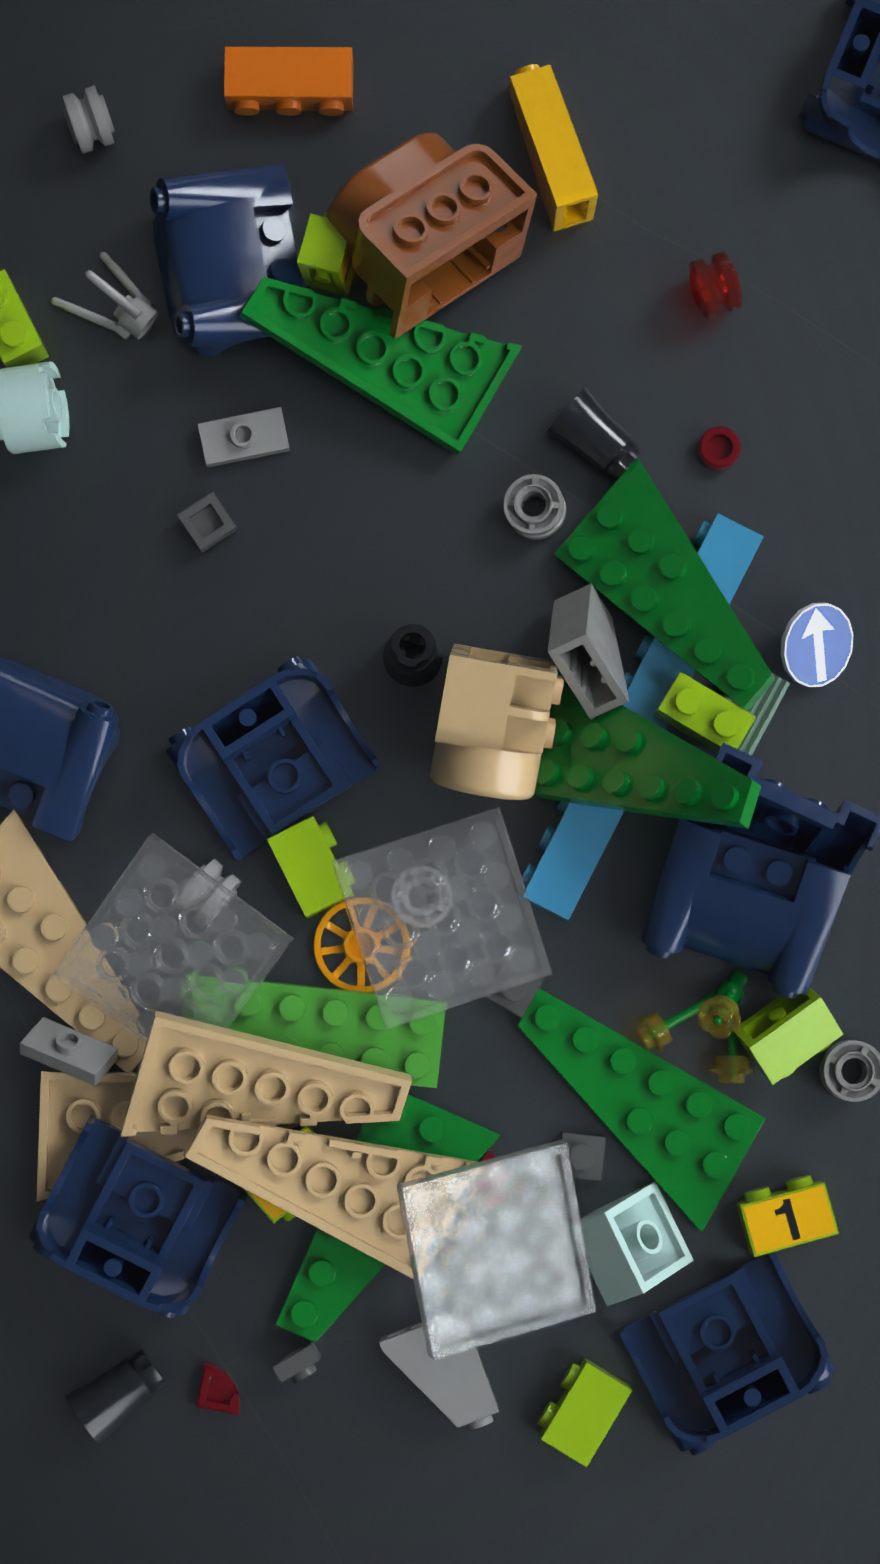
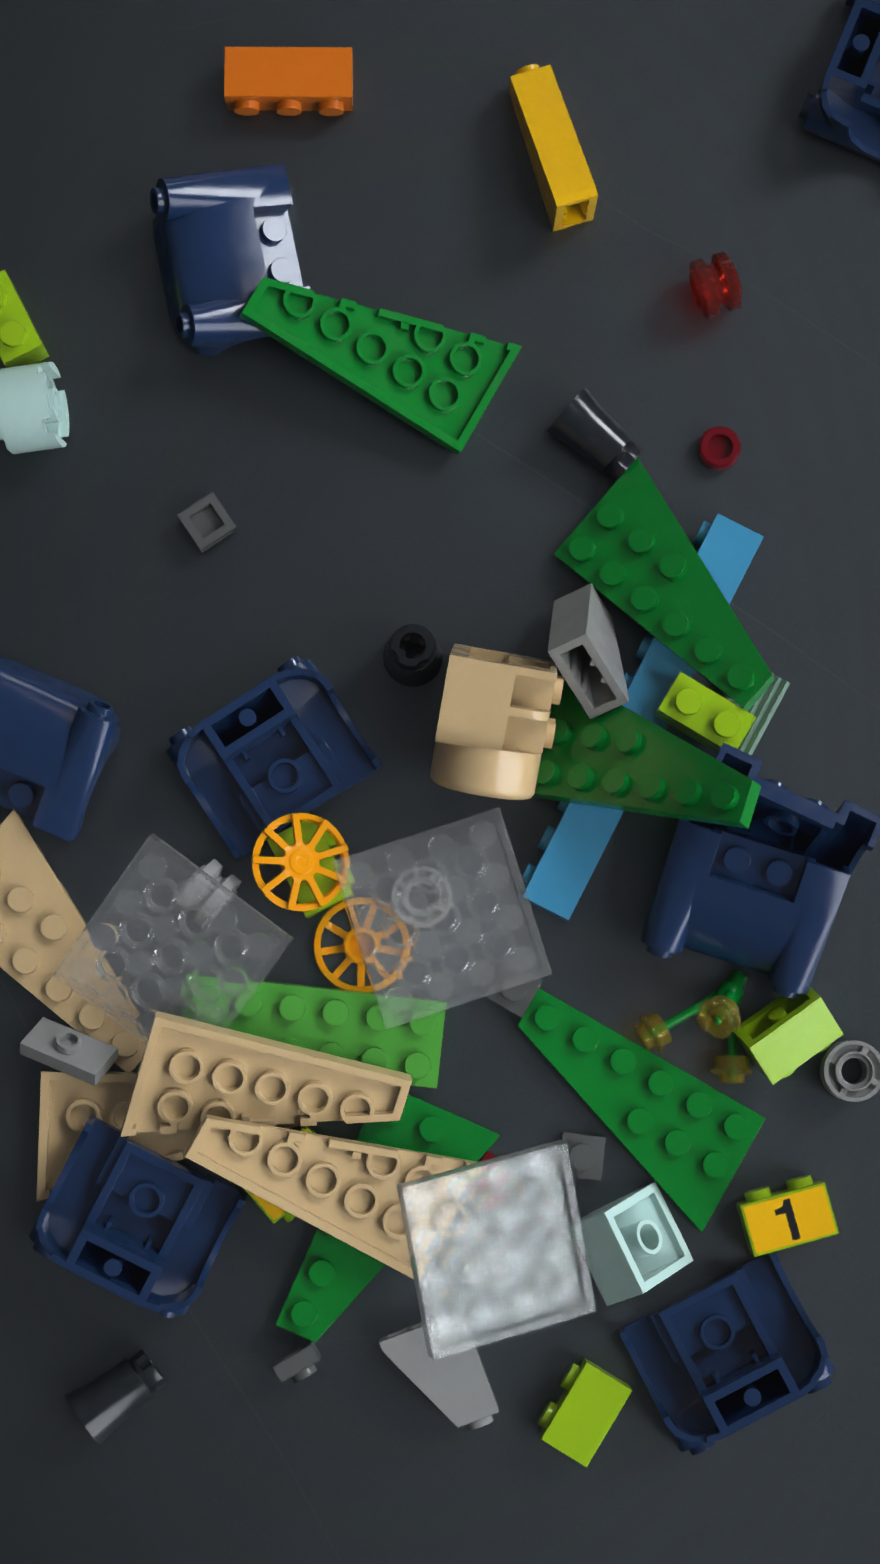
(88, 119): light grey wheel -> none
(133, 313): light grey plant -> none
(217, 1391): dark red tile -> none
(243, 437): light grey plate -> none
(298, 861): none -> light orange wheel
(325, 257): lime brick -> none
(427, 224): dark orange brick -> none
(533, 487): light grey wheel -> none
(816, 644): piece -> none

